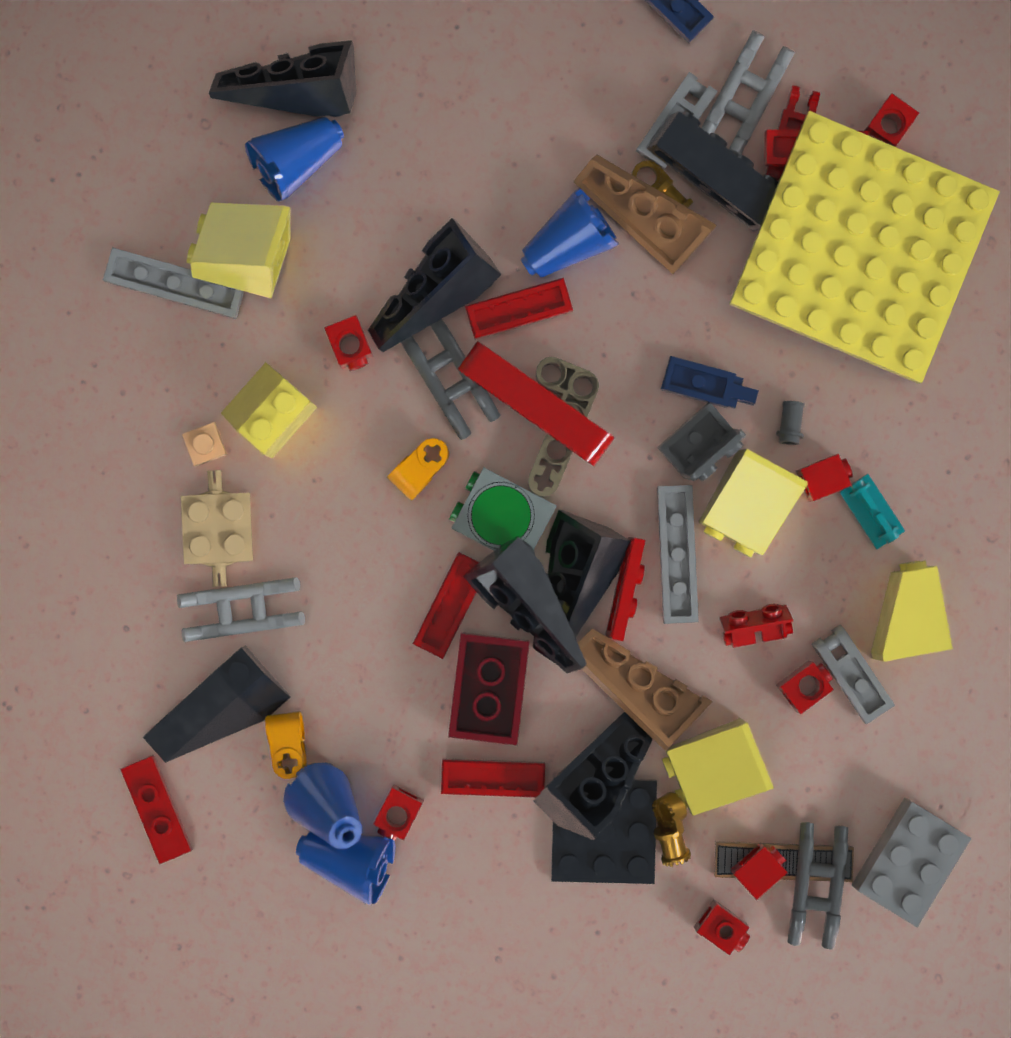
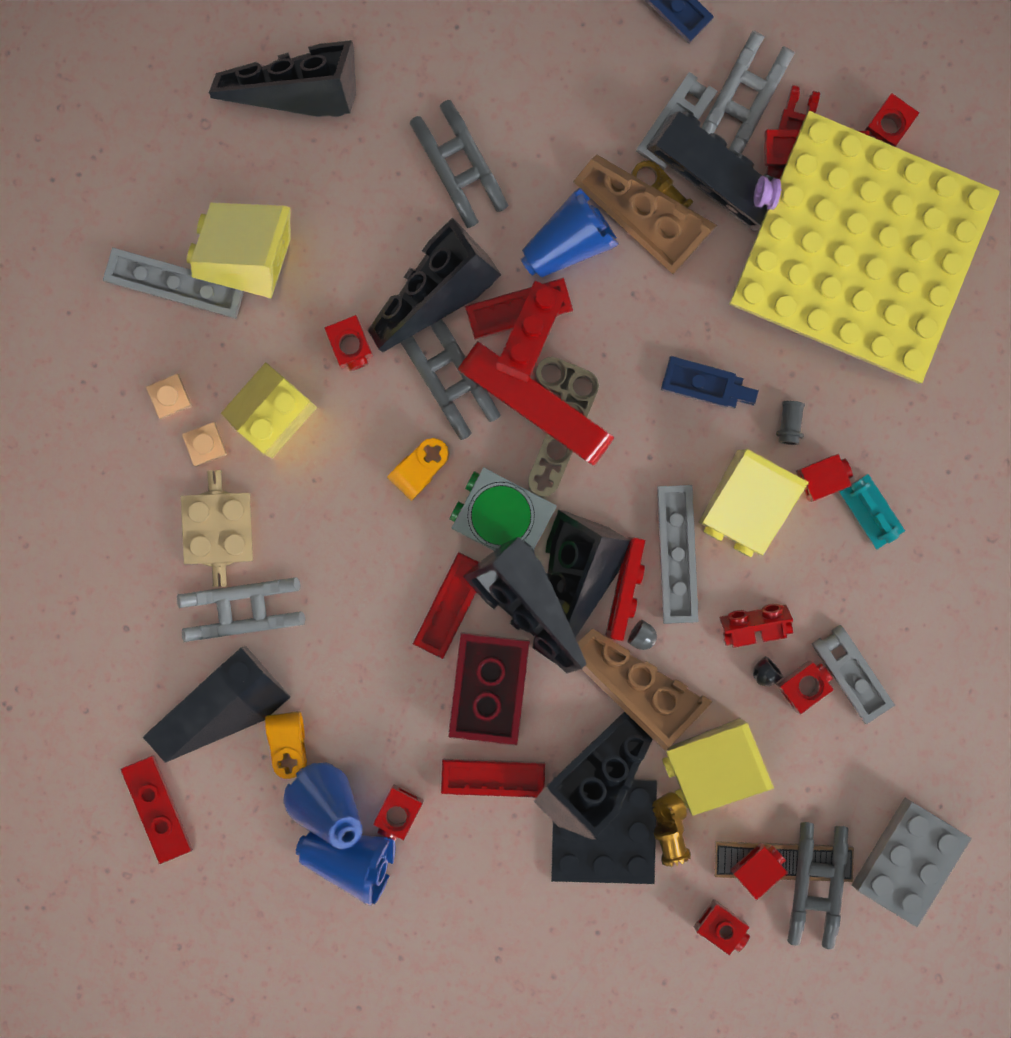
(169, 396): none -> light nougat plate
(293, 154): blue cone -> none
(455, 183): none -> dark grey piece
(530, 331): none -> red plate
(642, 636): none -> dark grey hinge
(701, 443): dark grey bracket -> none
(767, 192): none -> lavender bush
(767, 672): none -> black hinge
(912, 614): light yellow slope -> none

